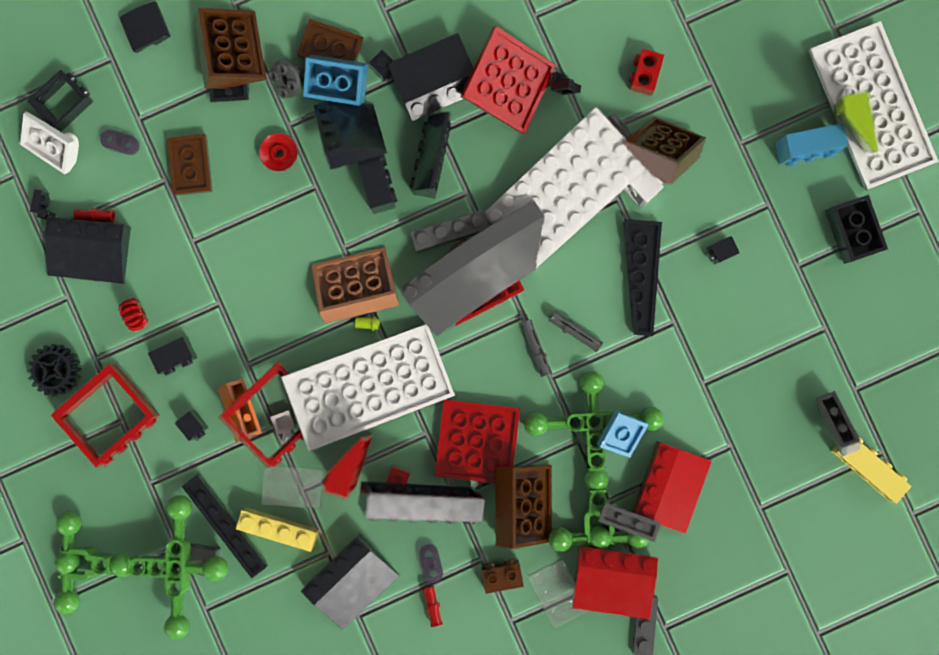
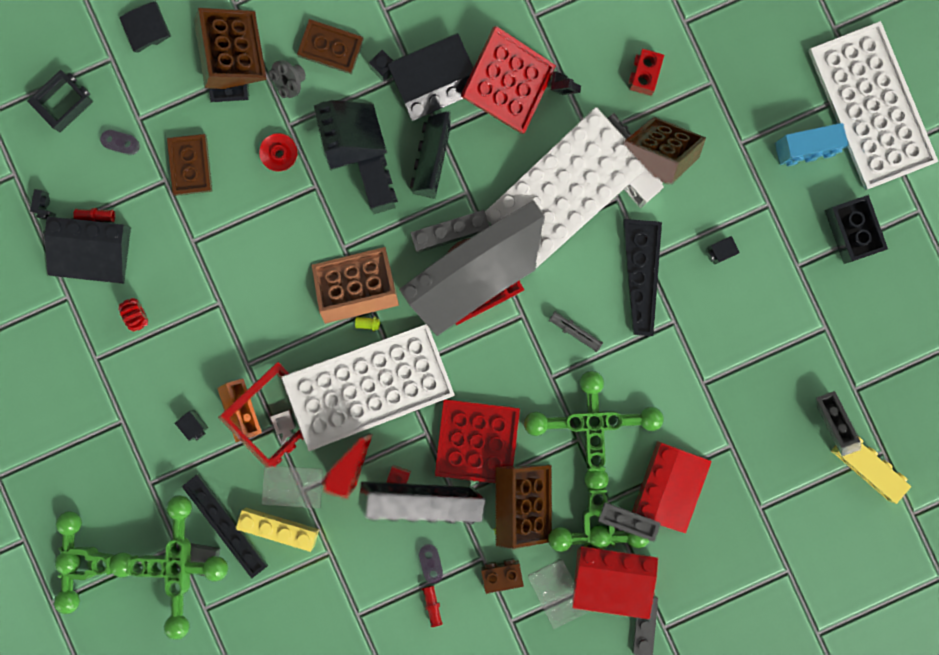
(43, 381): black gear -> none
(48, 143): white slope -> none
(85, 392): red window -> none
(172, 356): black brick -> none
(335, 80): dark azure brick -> none
(350, 582): slope -> none
(536, 348): dark grey pin -> none
(622, 433): plate -> none
(857, 117): lime slope -> none

